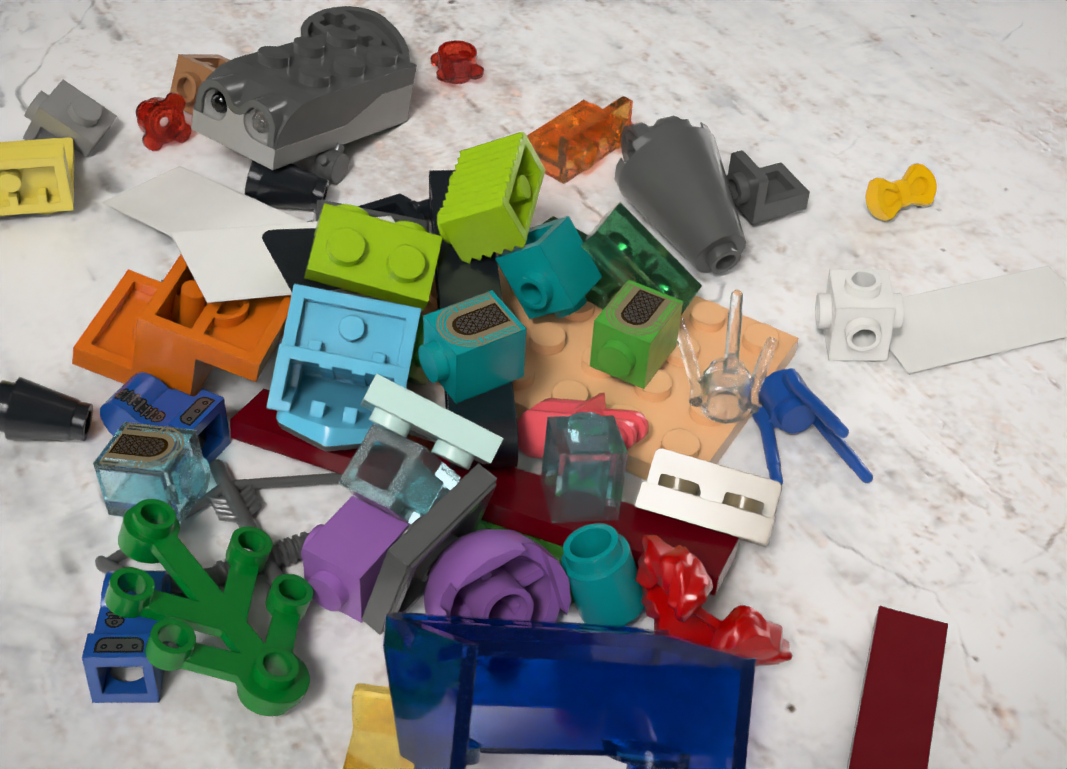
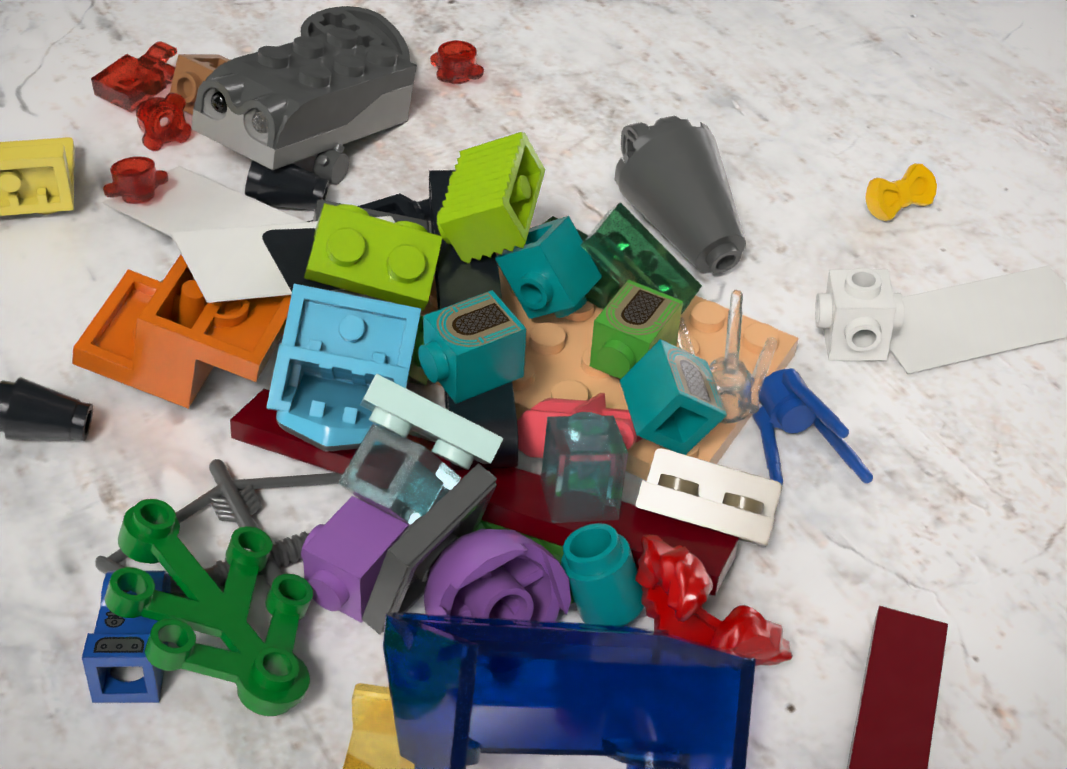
(69, 114): light grey bracket -> none
(134, 79): none -> clear red plate
(135, 180): none -> clear red plate
(151, 402): blue leg -> none
(152, 464): clear light blue brick -> none
(580, 137): clear orange bracket -> none
(672, 398): none -> teal brick
(765, 190): dark grey bracket -> none

